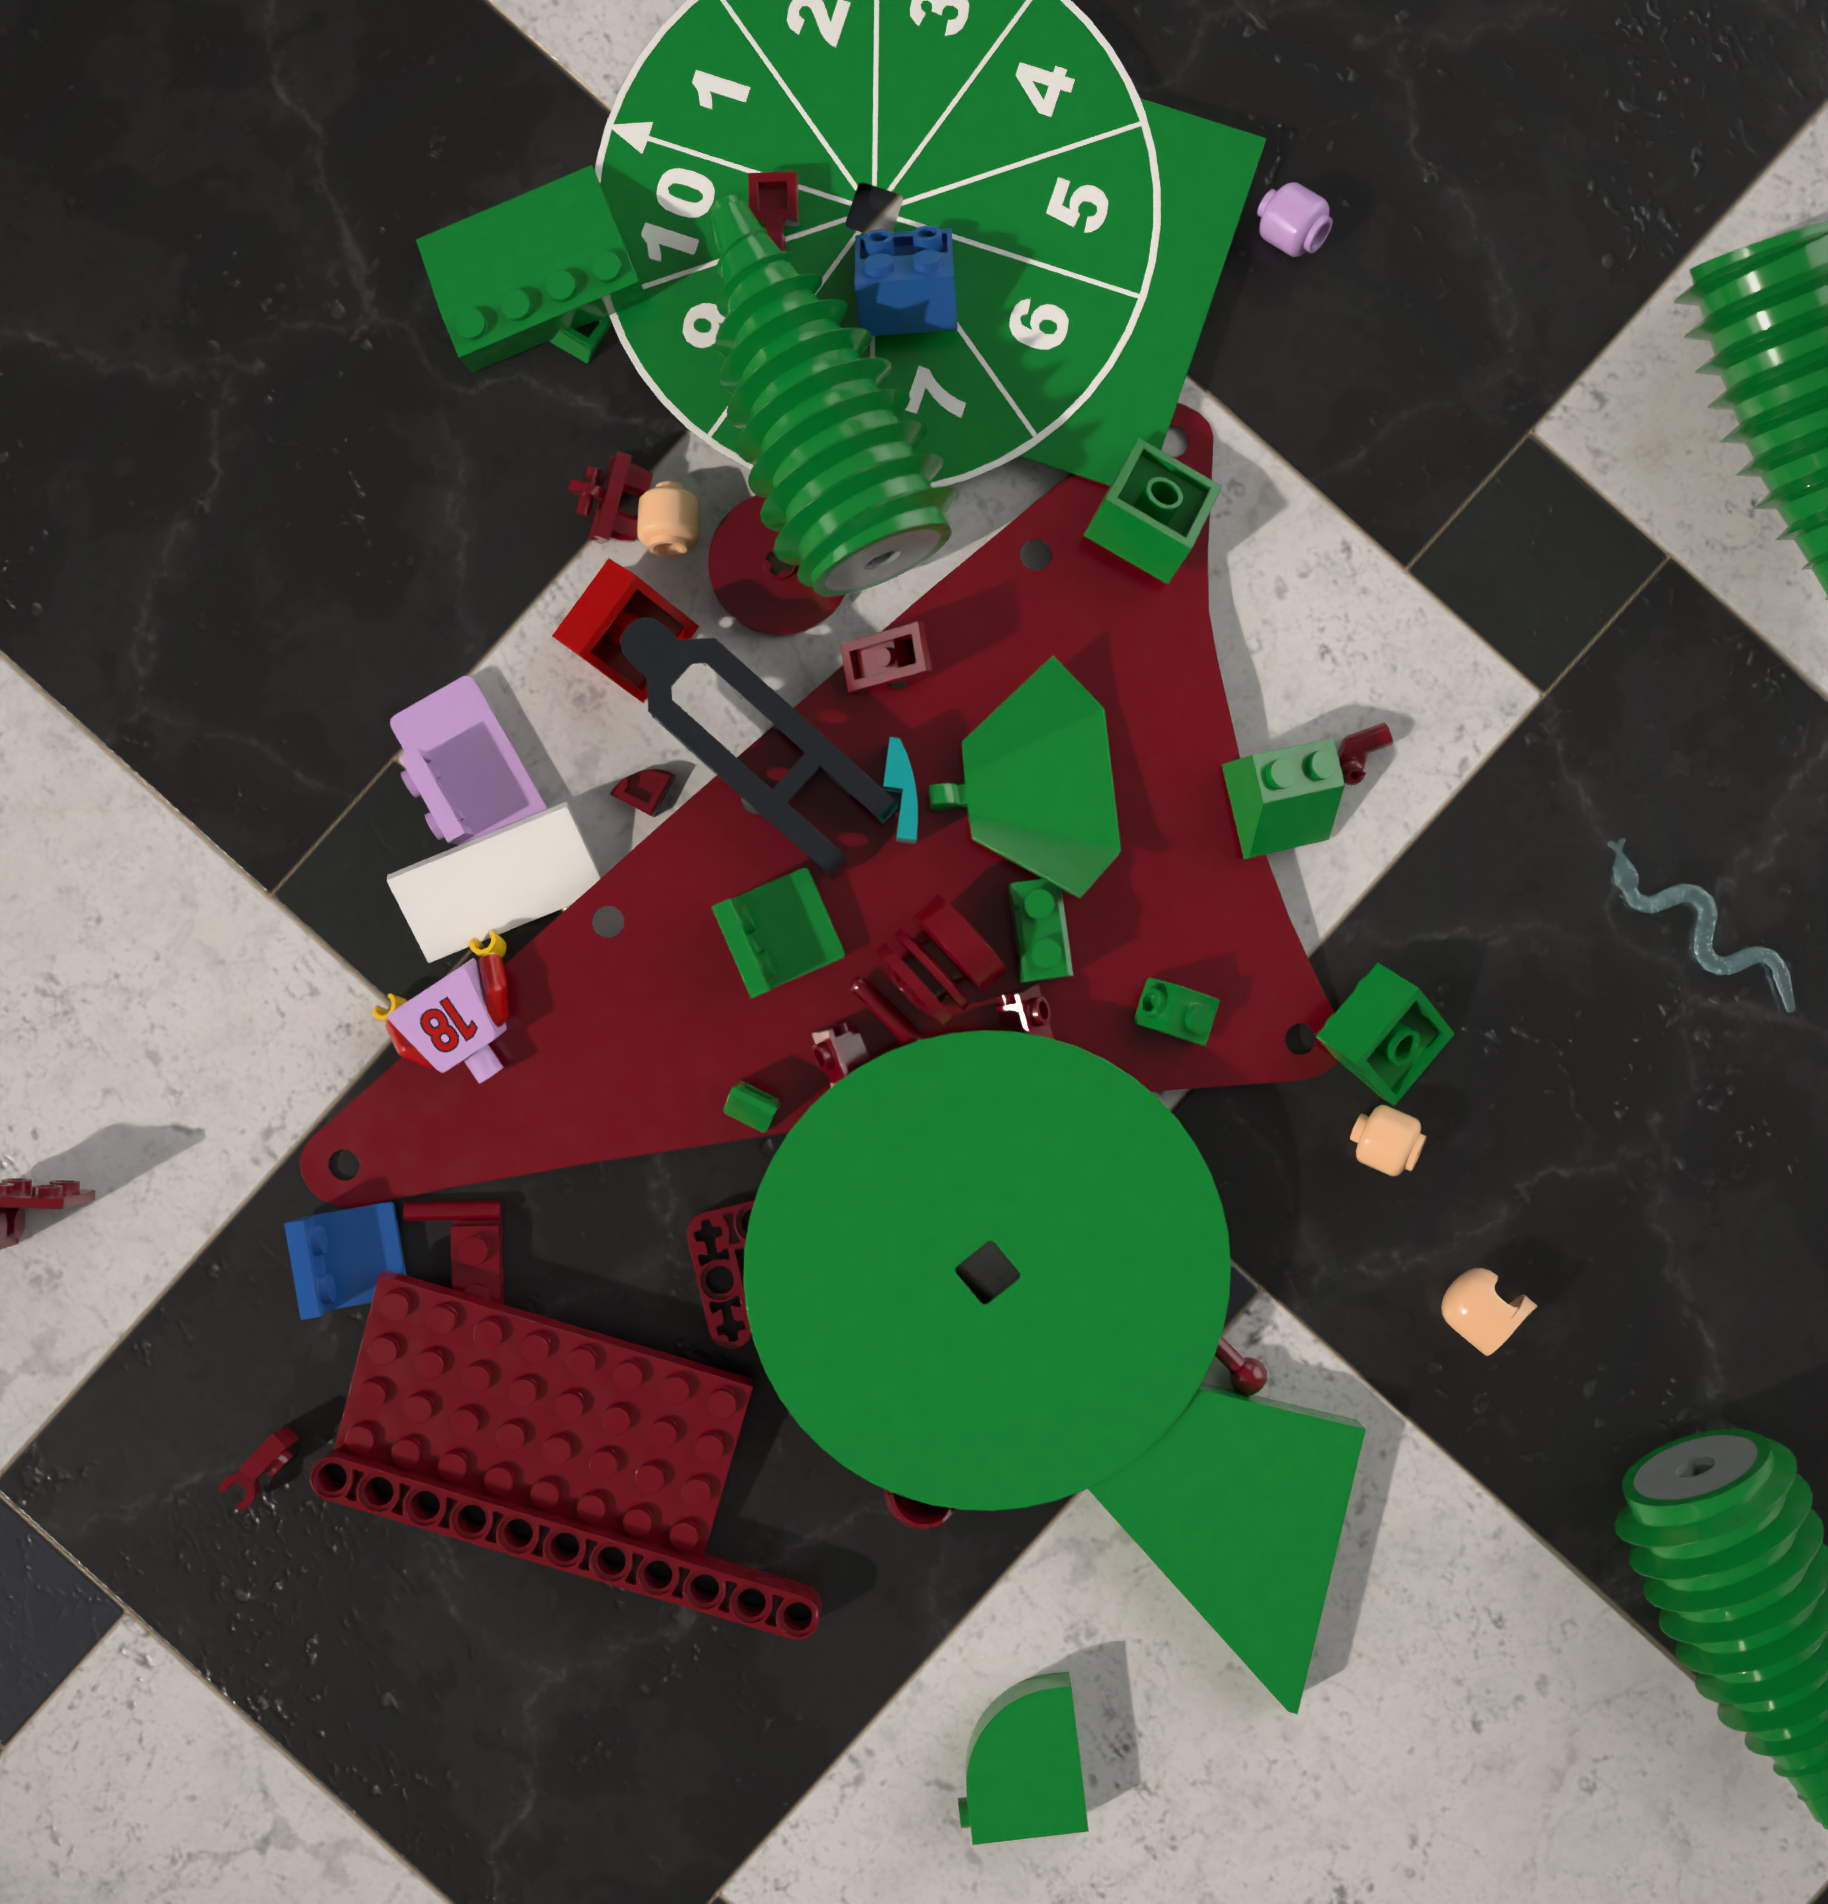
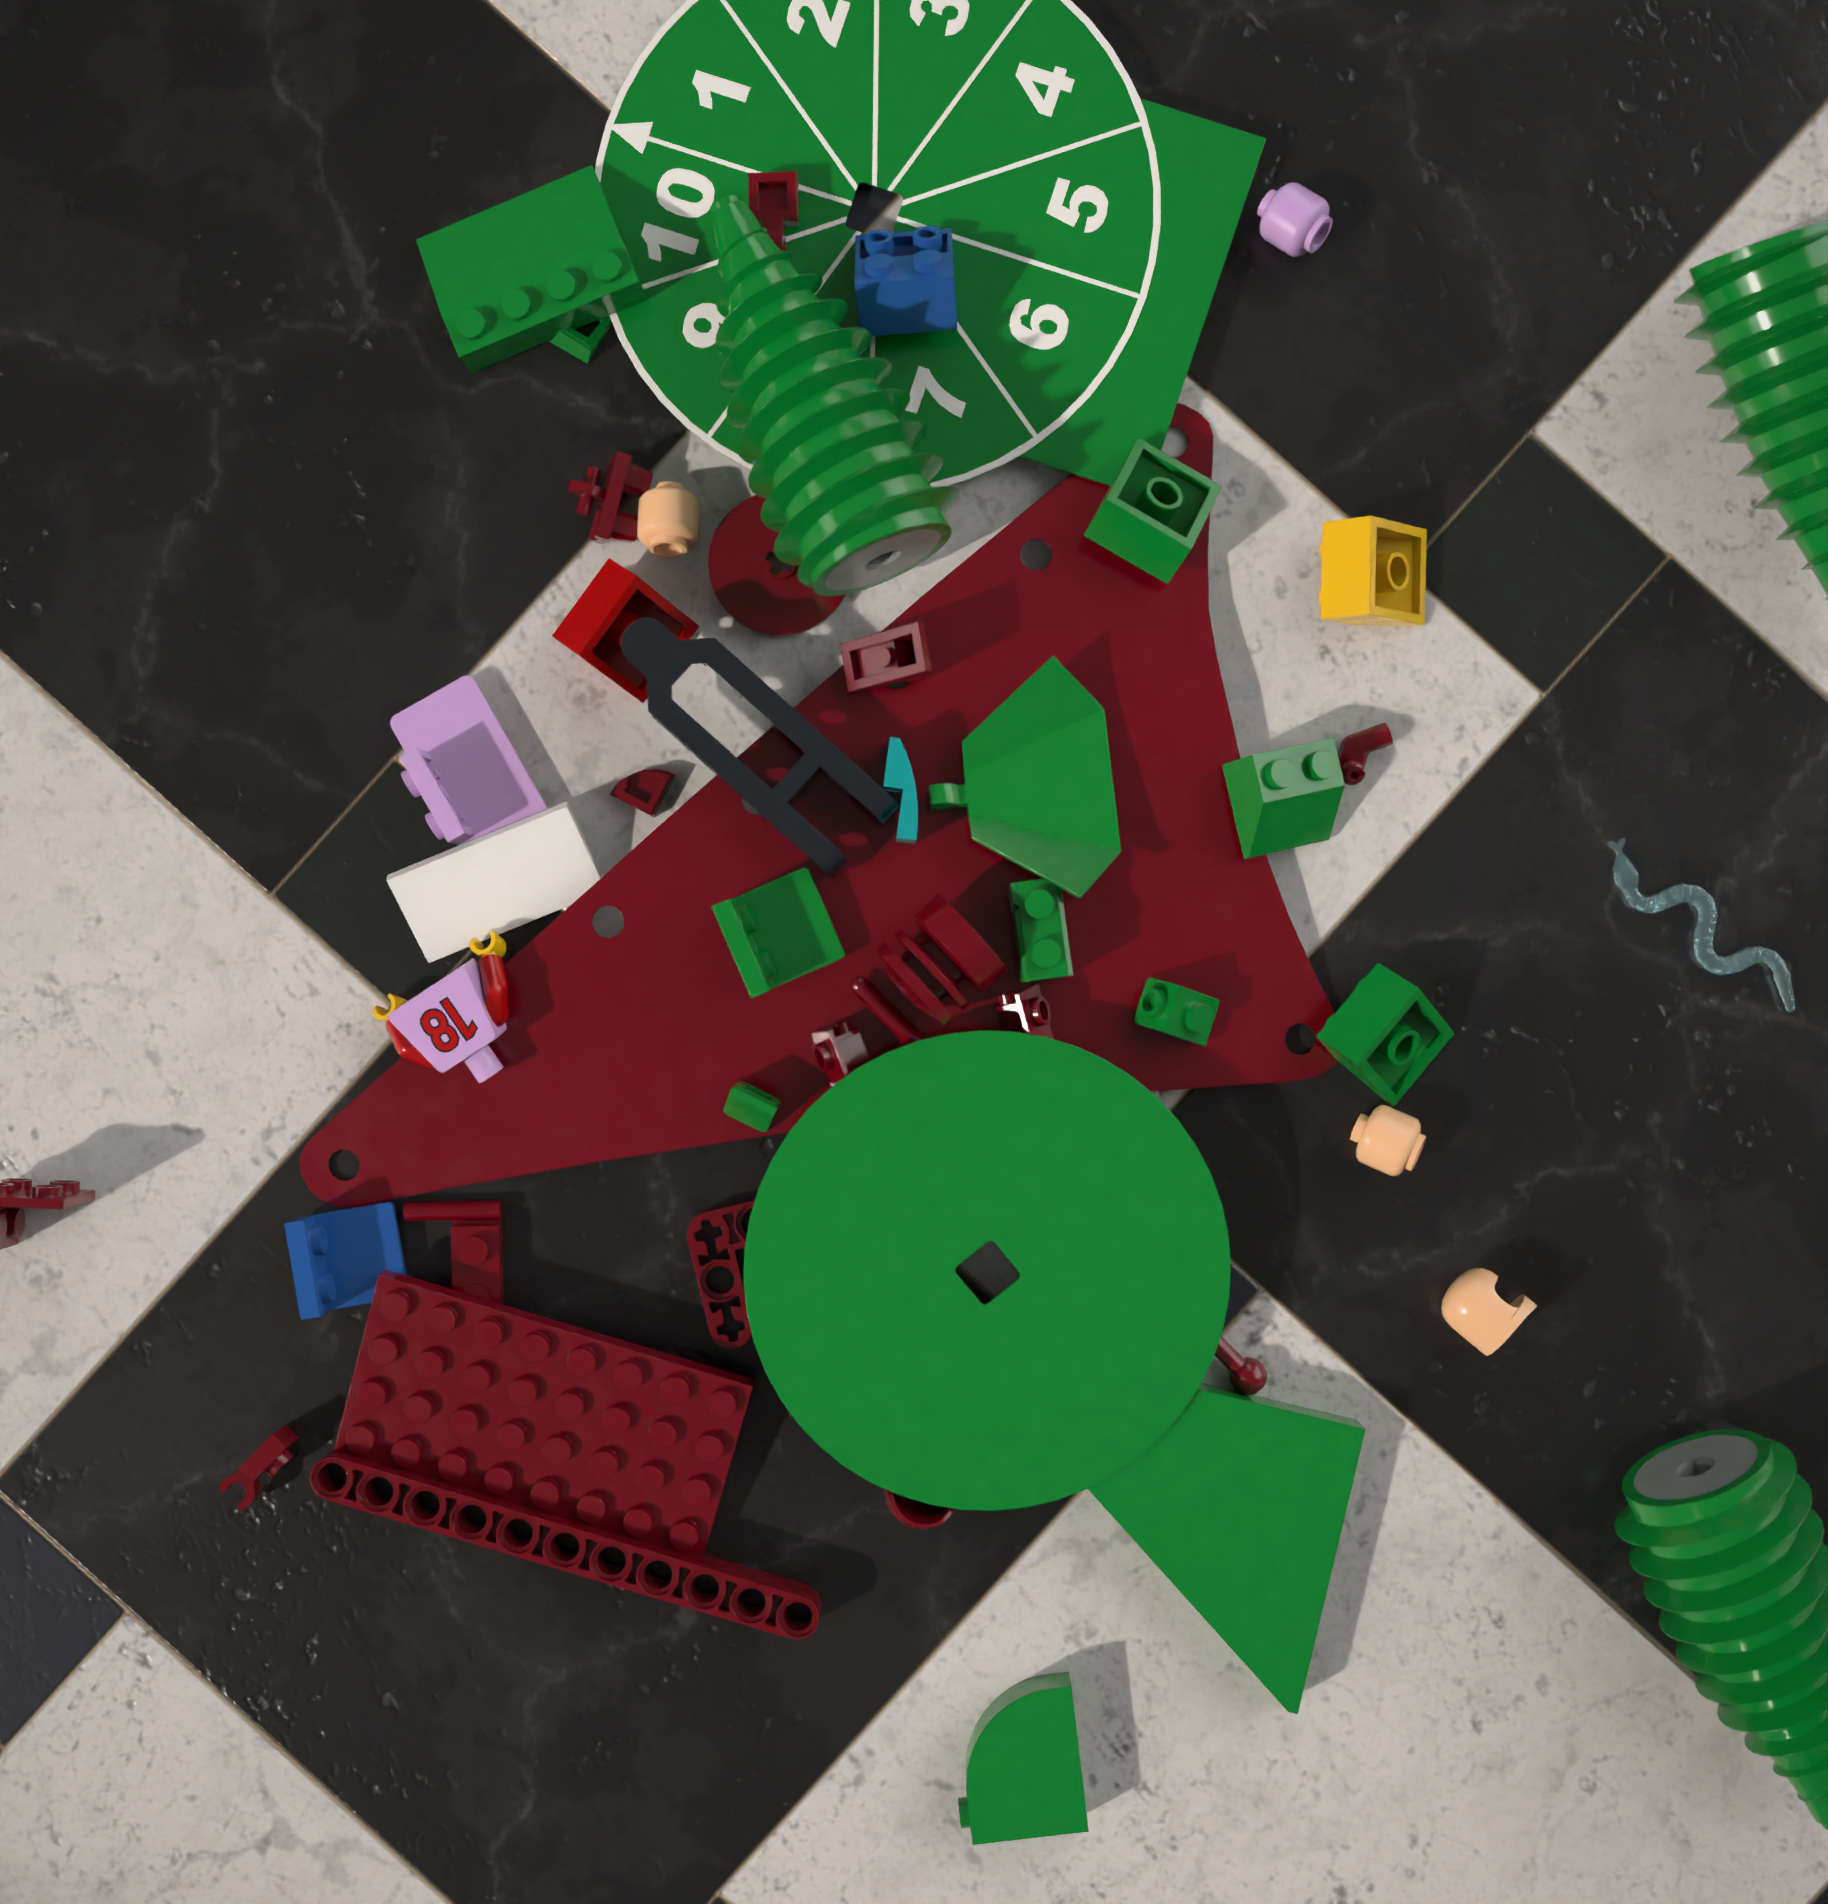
(1373, 572): none -> yellow slope

